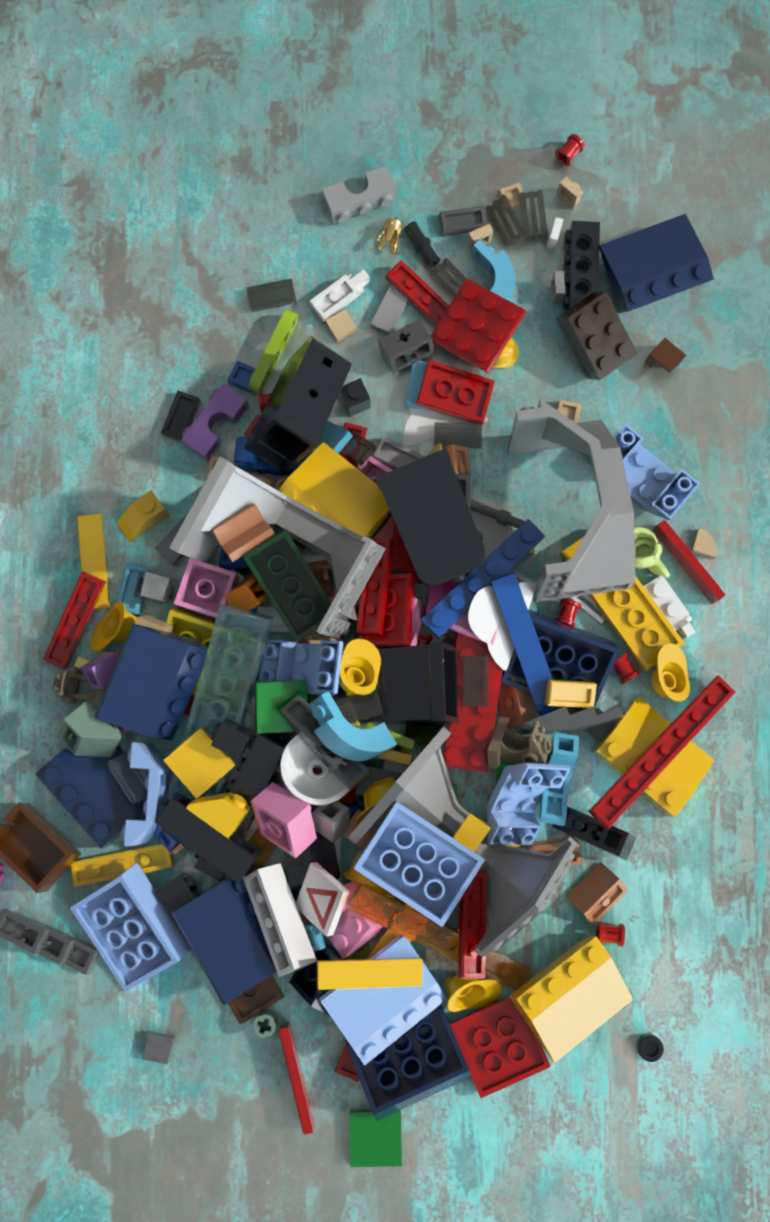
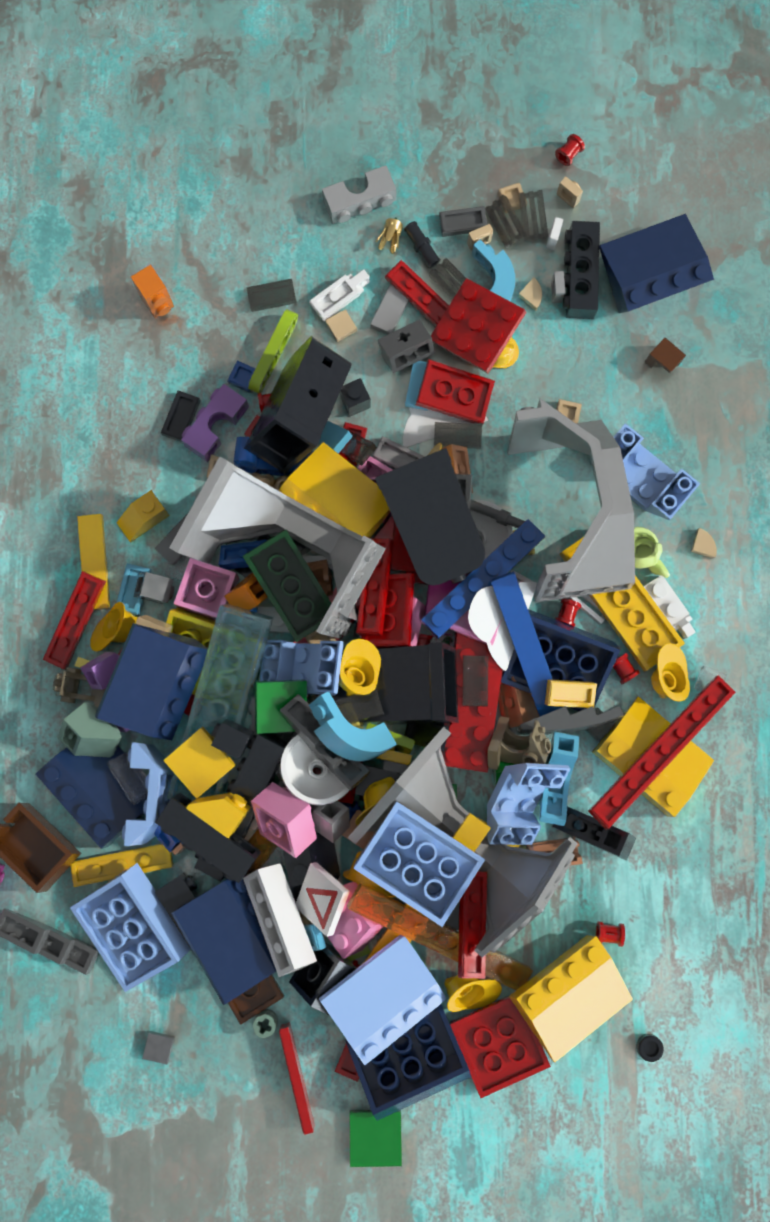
(152, 291): none -> orange brick
(243, 532): nougat panel -> none
(369, 973): yellow tile -> none
(532, 294): none -> tan tile
(597, 335): dark brown brick -> none
(597, 893): nougat panel -> none
(688, 562): red tile -> none

